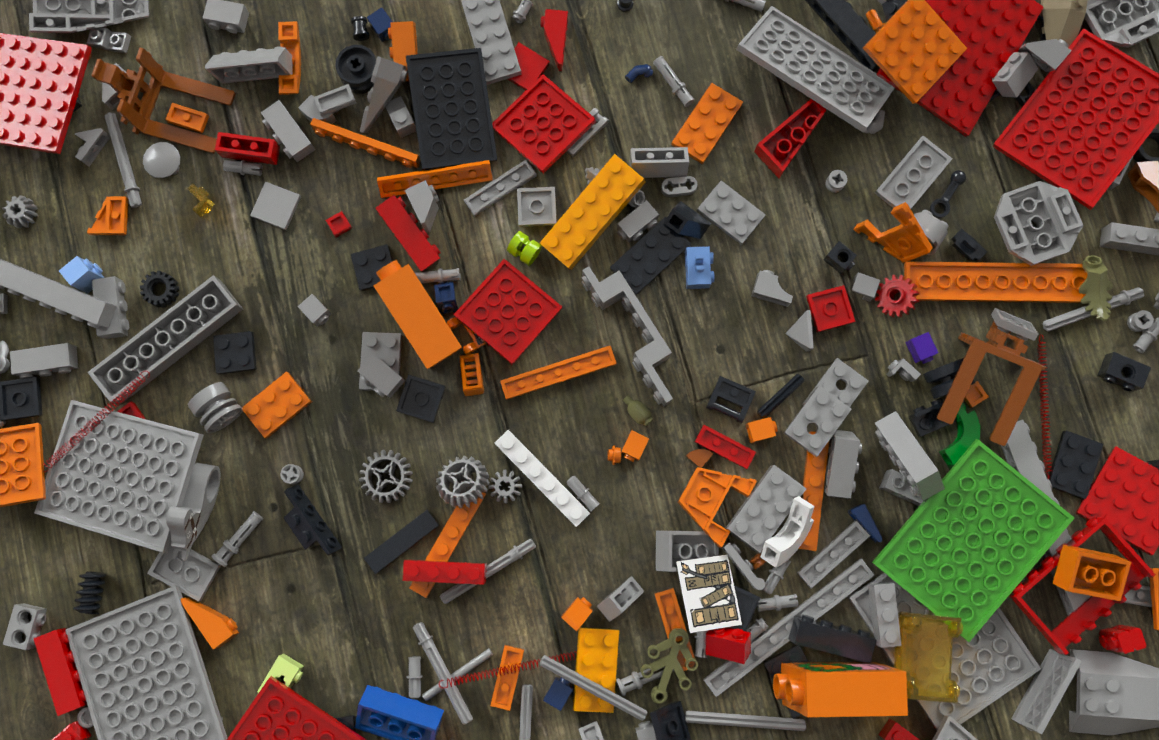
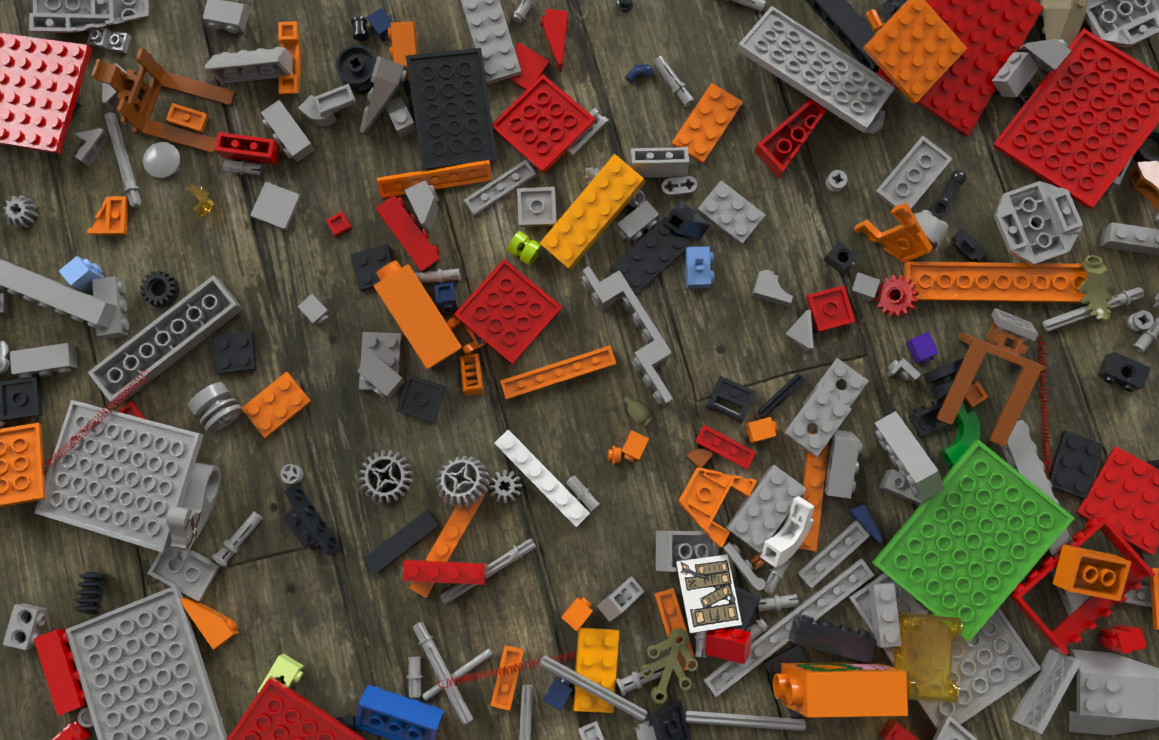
(370, 145): orange plate -> none

